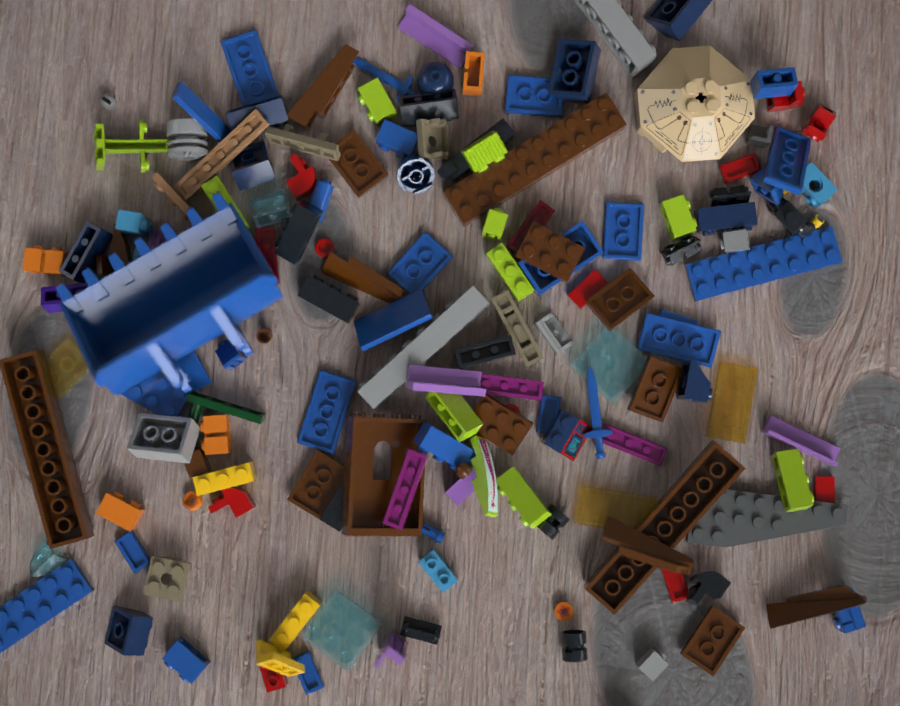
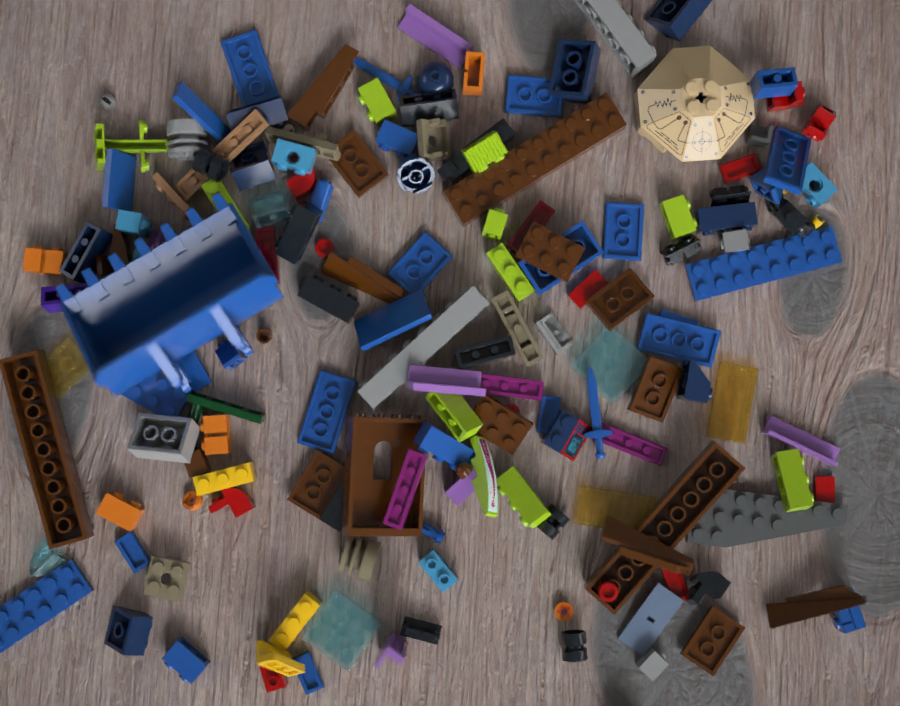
(119, 180): none -> blue tile
(210, 164): none -> black wheel
(285, 149): none -> dark azure brick
(359, 557): none -> dark tan wheel
(608, 591): none -> red tile
(660, 606): none -> sand blue piece

